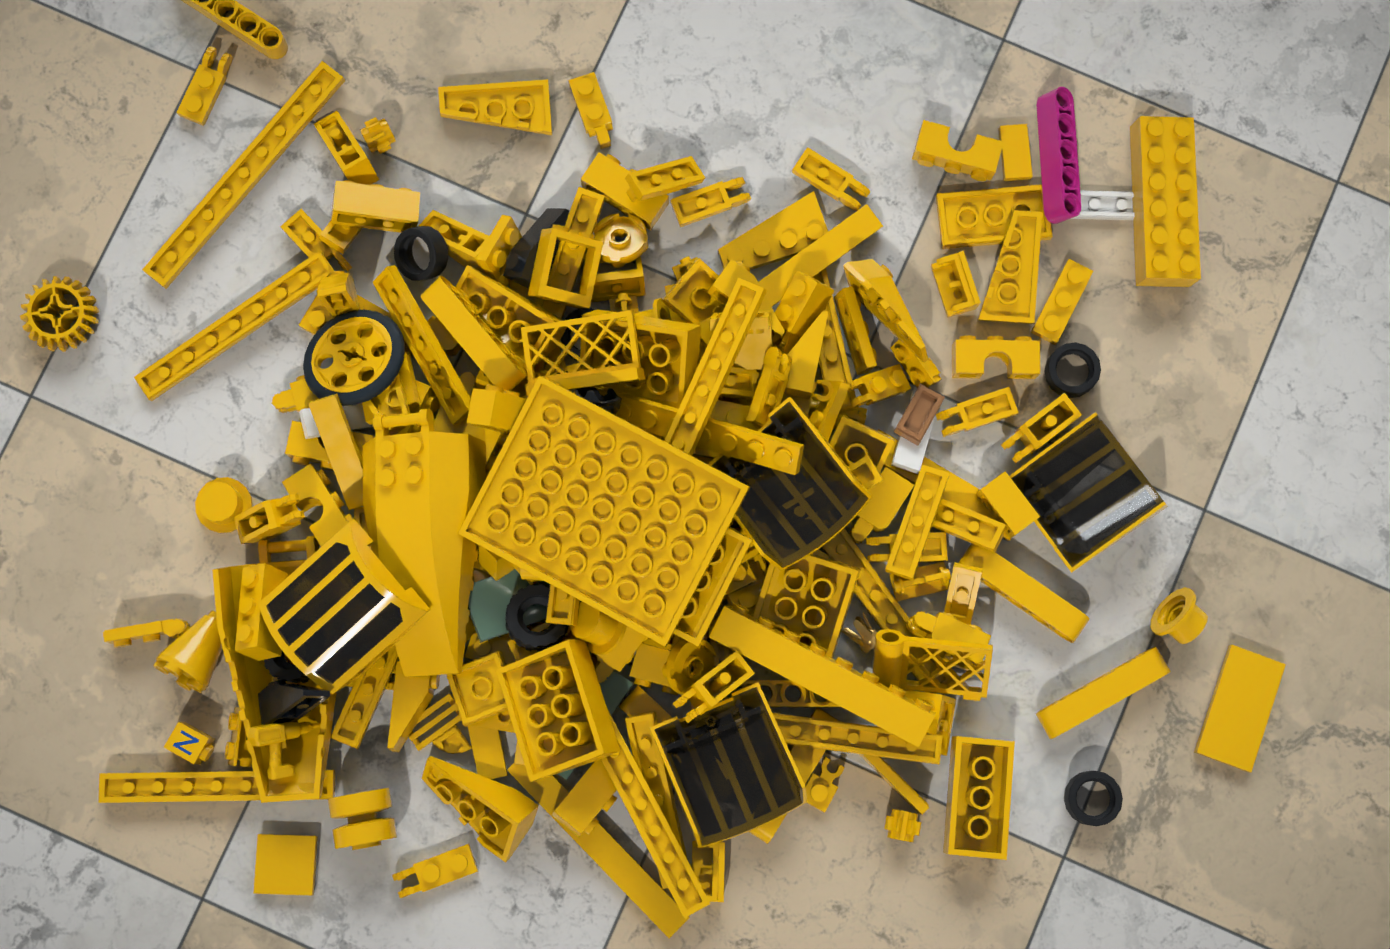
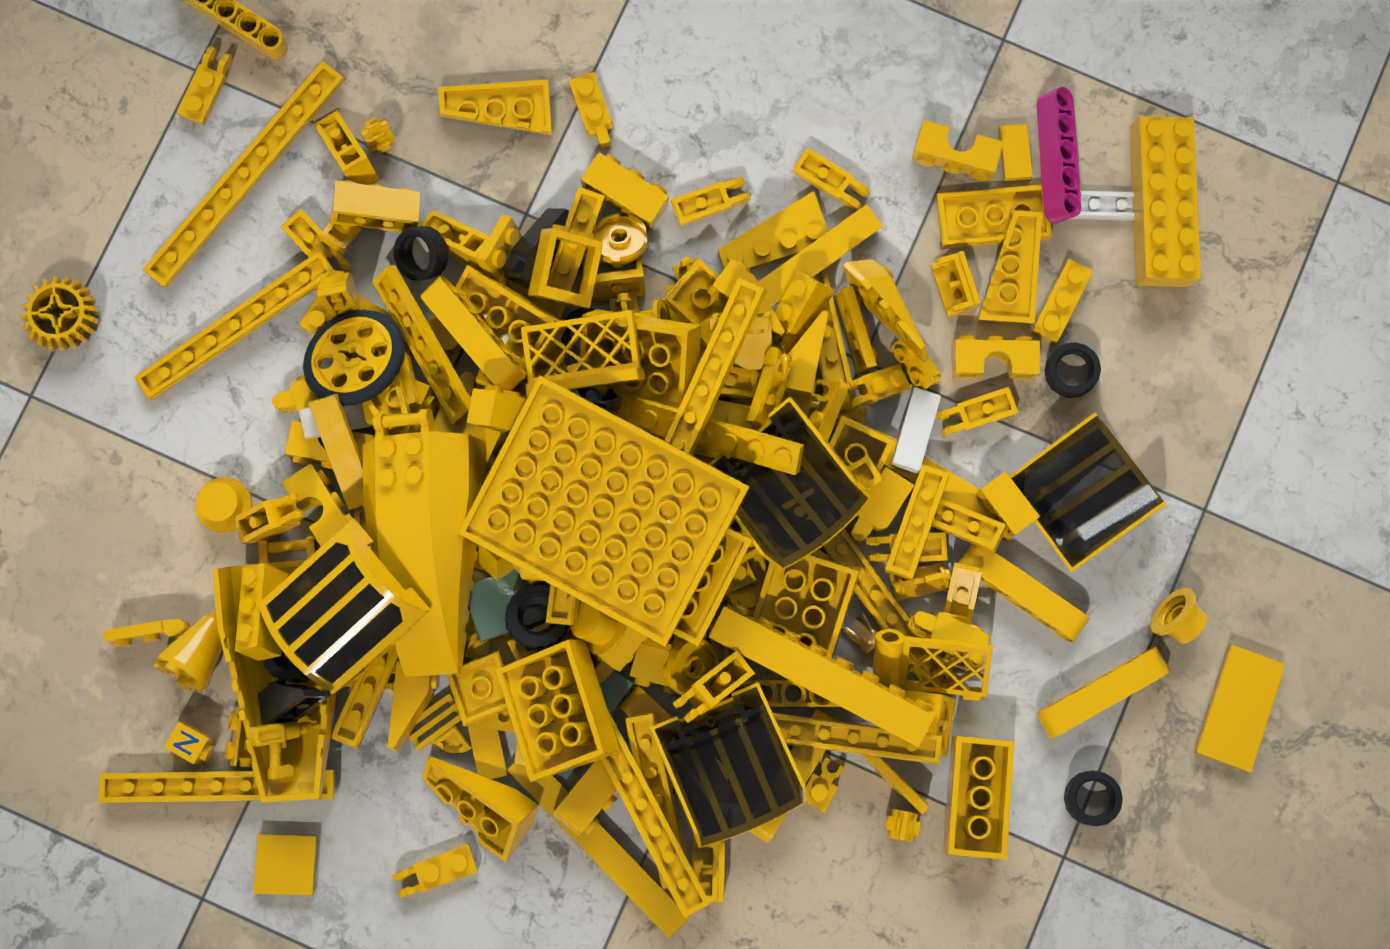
(363, 826): yellow wheel -> none
(663, 179): yellow plate -> none
(919, 414): medium nougat tile -> none
(1043, 426): yellow hinge -> none

